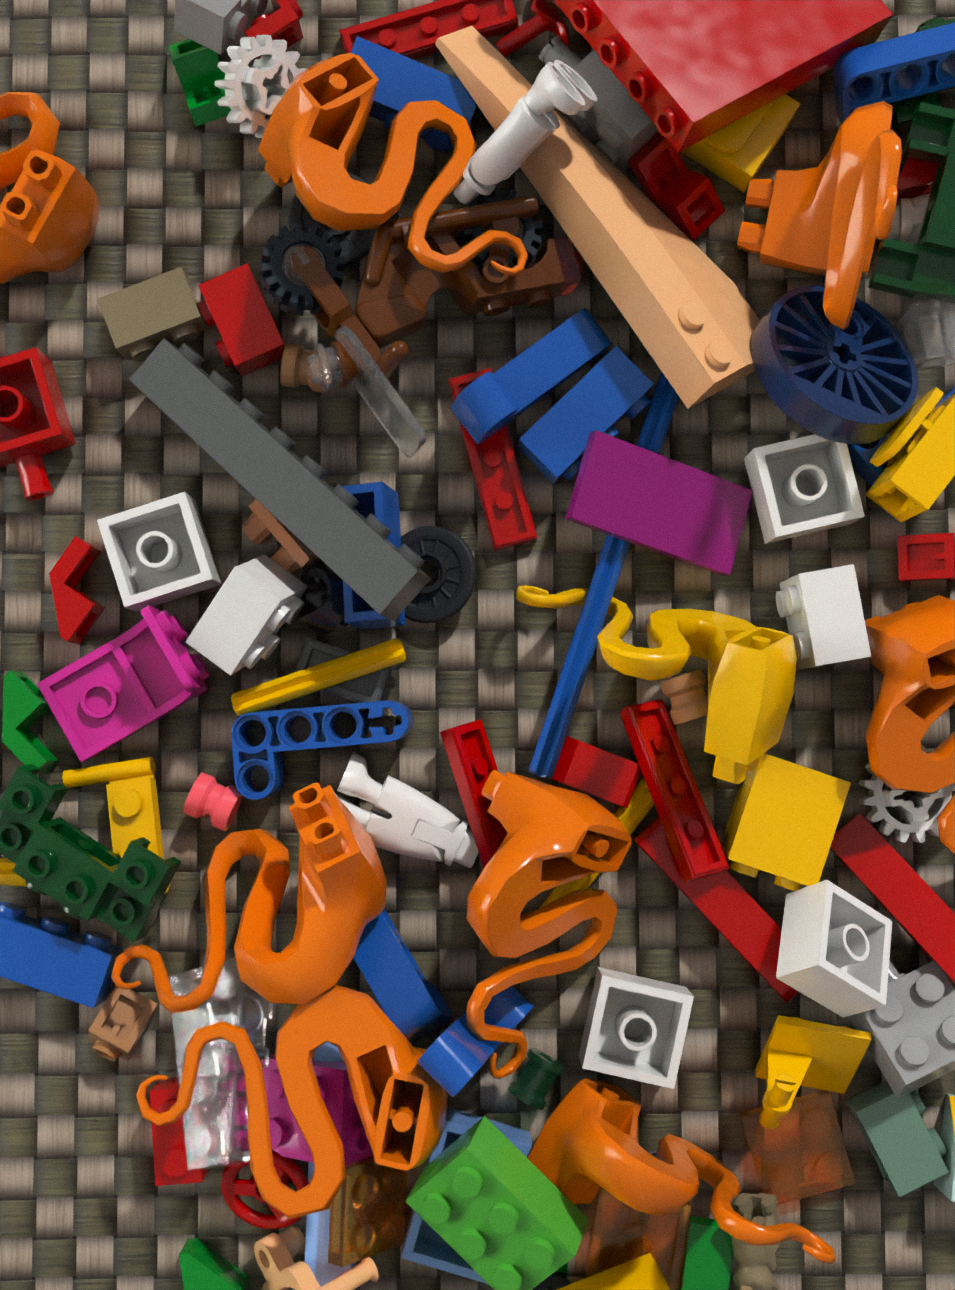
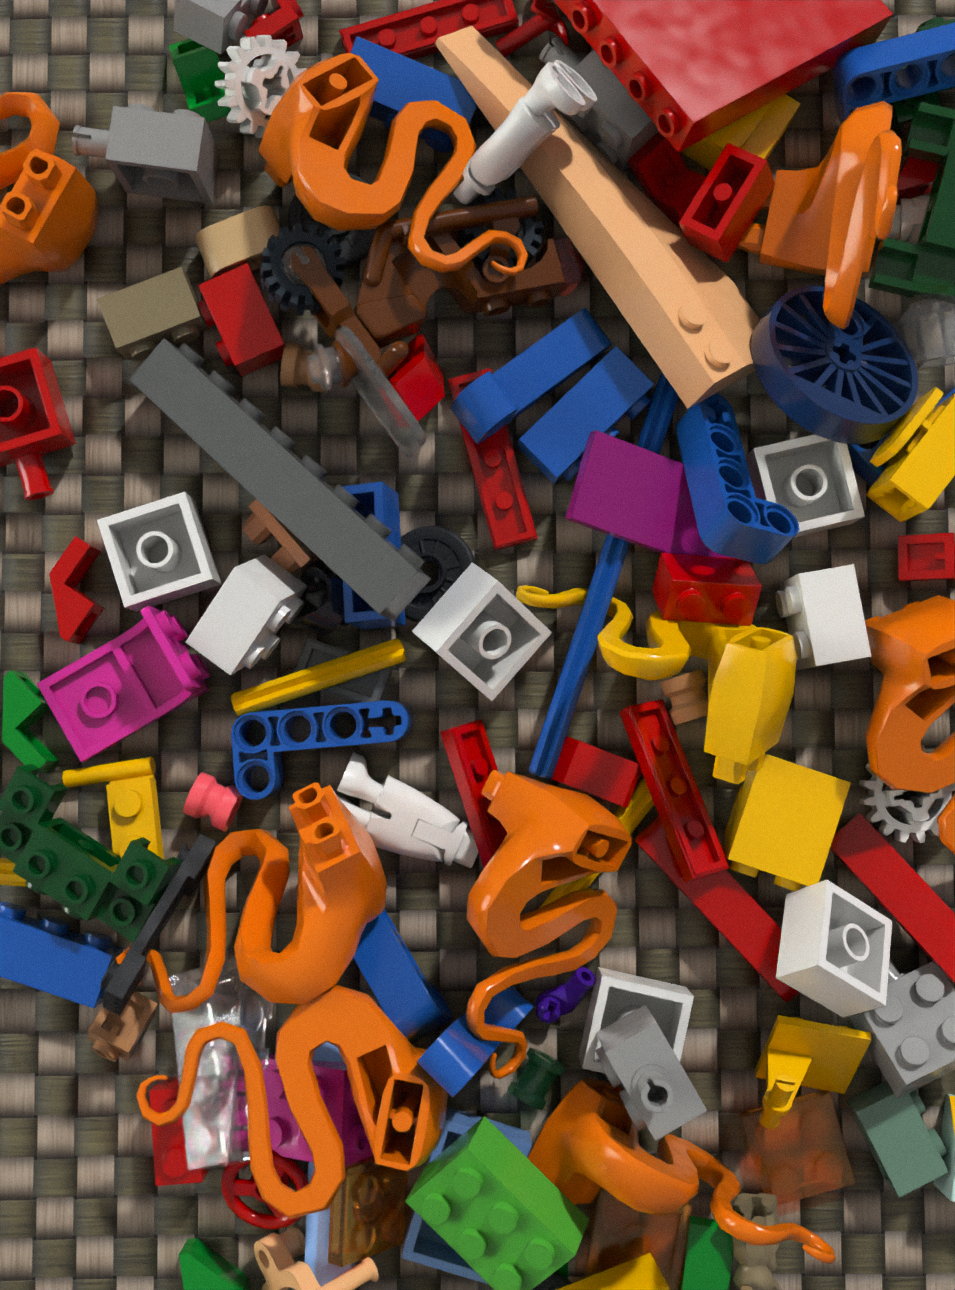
(124, 978): none -> black container
(155, 152): none -> light grey brick
(237, 240): none -> tan beam
(419, 378): none -> red slope
(482, 631): none -> white brick
(564, 997): none -> dark purple arm
(654, 1081): none -> light grey brick
(706, 589): none -> red brick
(722, 490): none -> blue beam
(727, 202): none -> red brick

